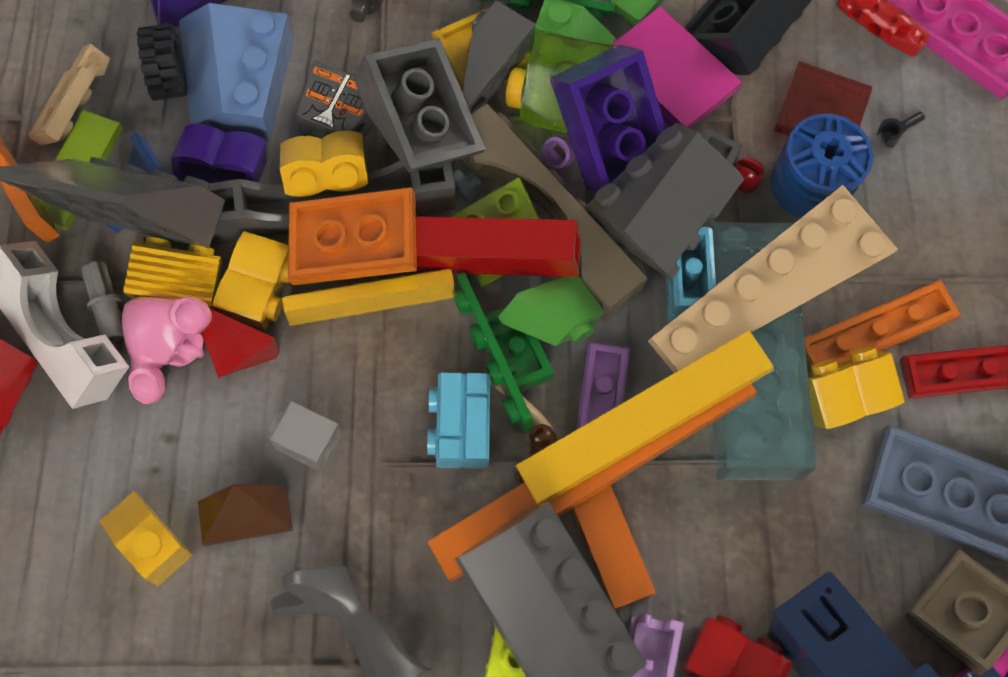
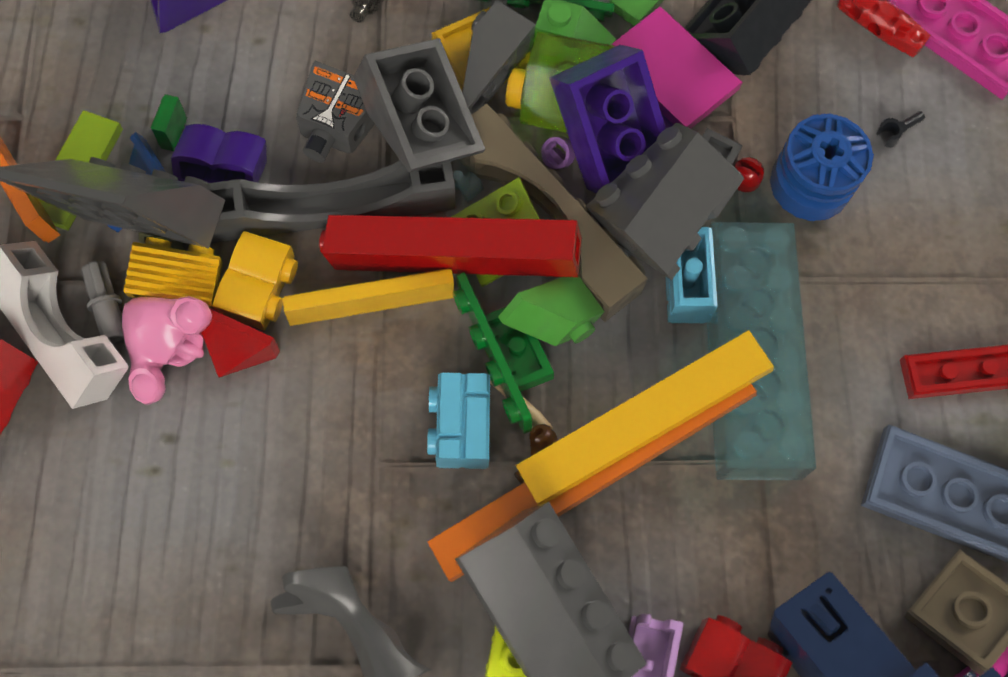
(69, 95): tan hinge -> none
(144, 539): yellow slope -> none
(161, 61): black tyre -> none
(169, 122): none -> green tile
(235, 66): medium blue wedge -> none
(244, 513): reddish brown slope -> none
(304, 436): light grey brick -> none
(319, 164): yellow brick -> none
(352, 236): orange tile -> none
(602, 381): medium lavender tile -> none
(613, 549): orange tile -> none
(798, 265): tan wing -> none
(821, 92): clear red tile -> none
(853, 388): yellow brick -> none
(884, 325): orange tile -> none

